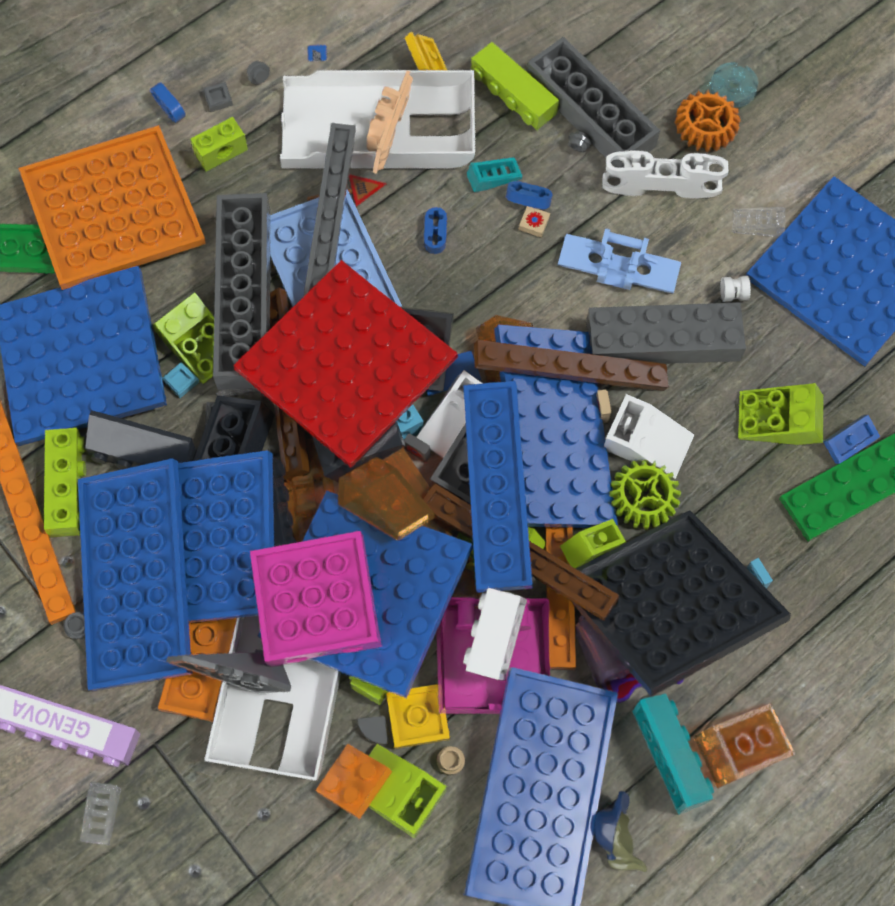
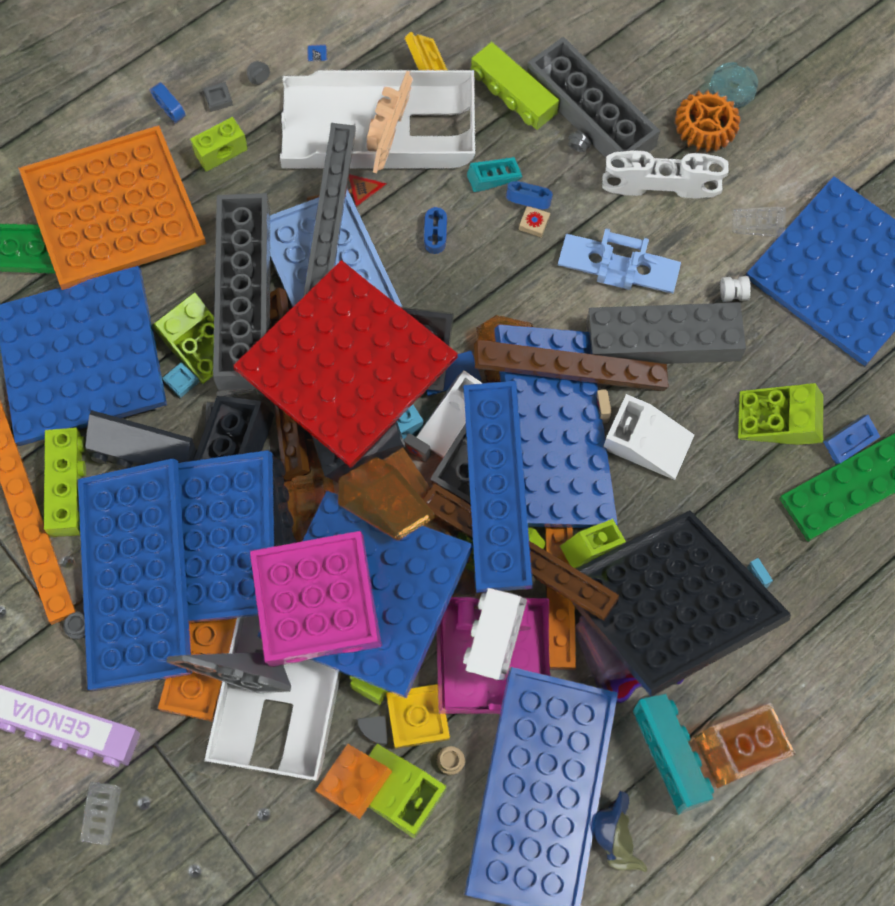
(653, 500): lime gear -> none

